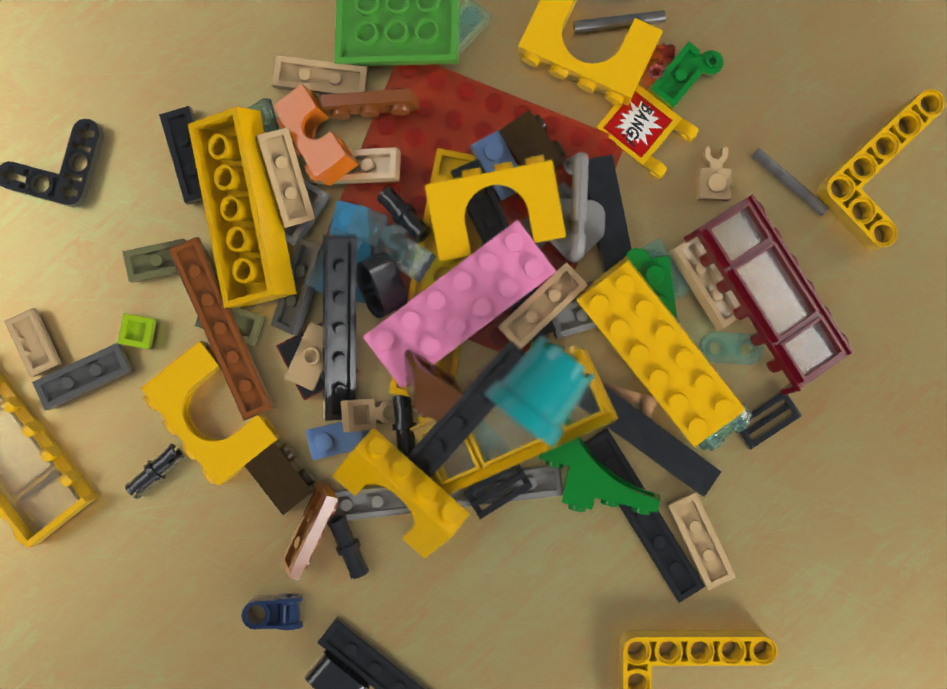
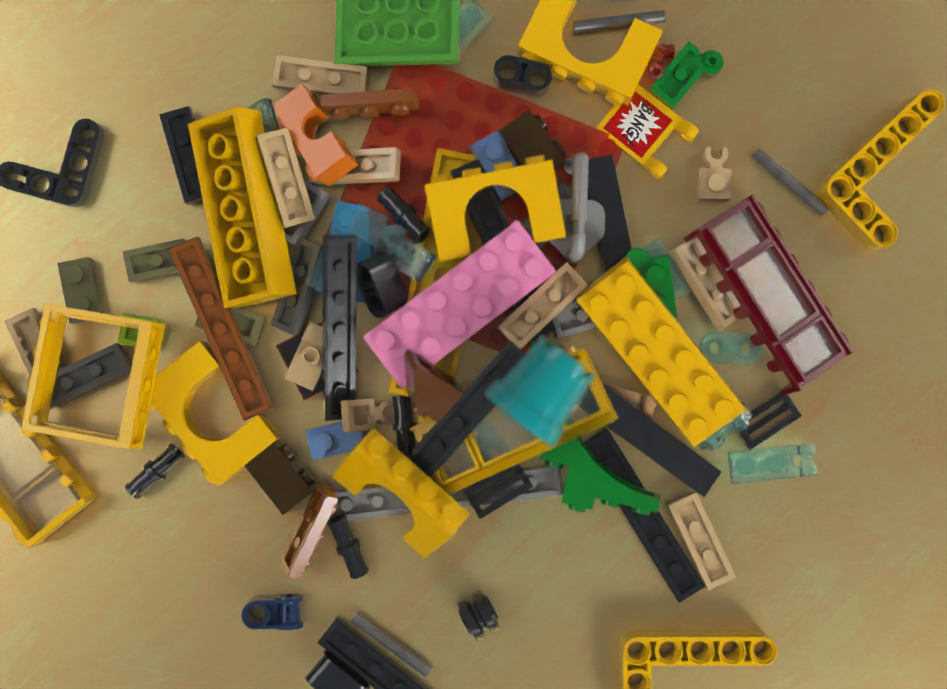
(79, 286): none -> olive plate
(140, 387): none -> yellow window
(391, 644): none -> flat silver bar
(478, 615): none -> black wheel
(524, 70): none -> black beam
(771, 463): none -> clear light blue plate

